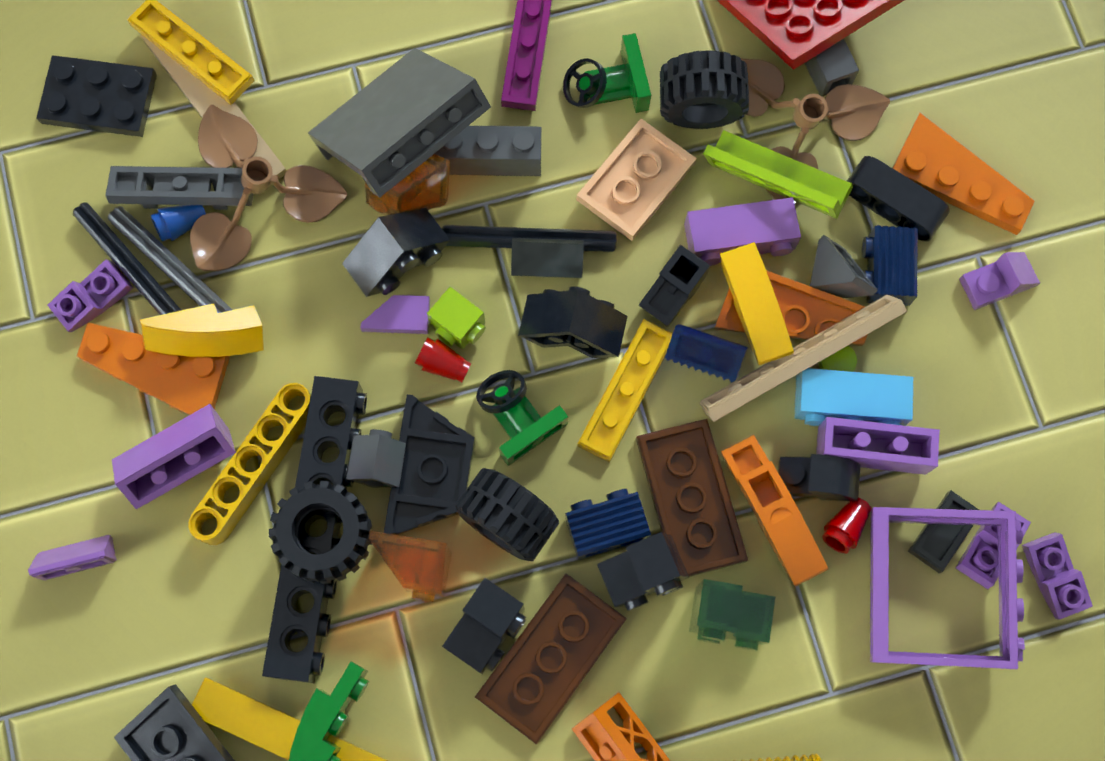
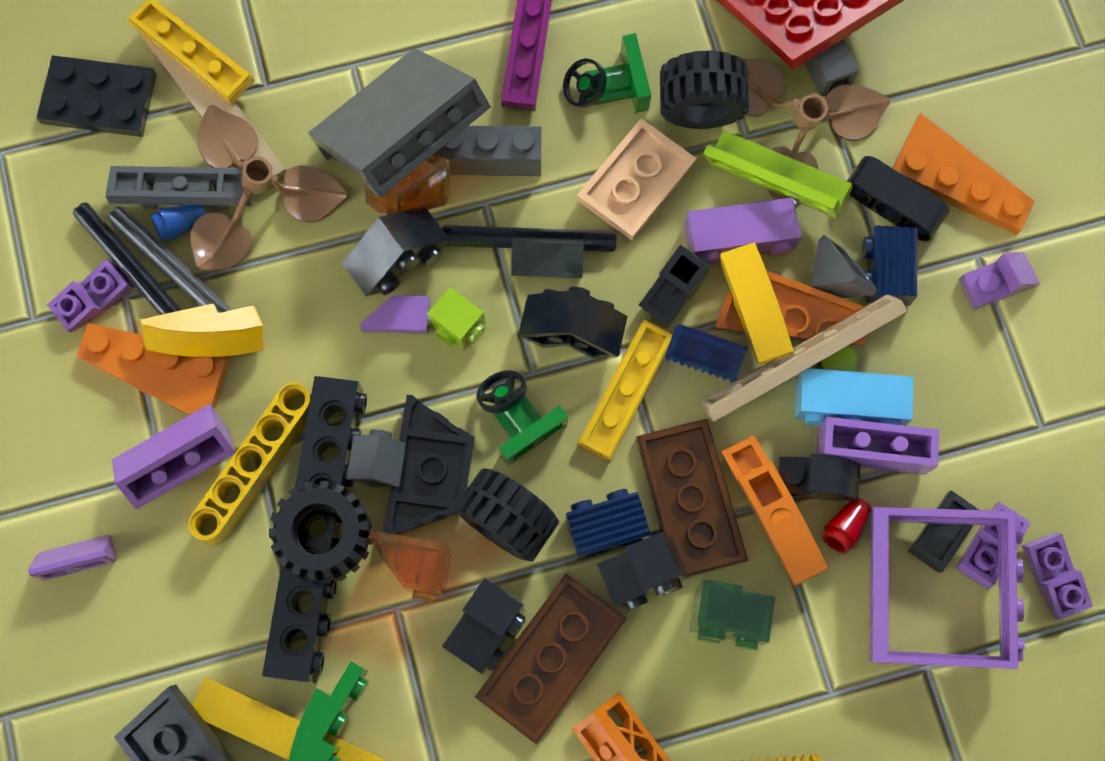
(442, 360): red cone -> none

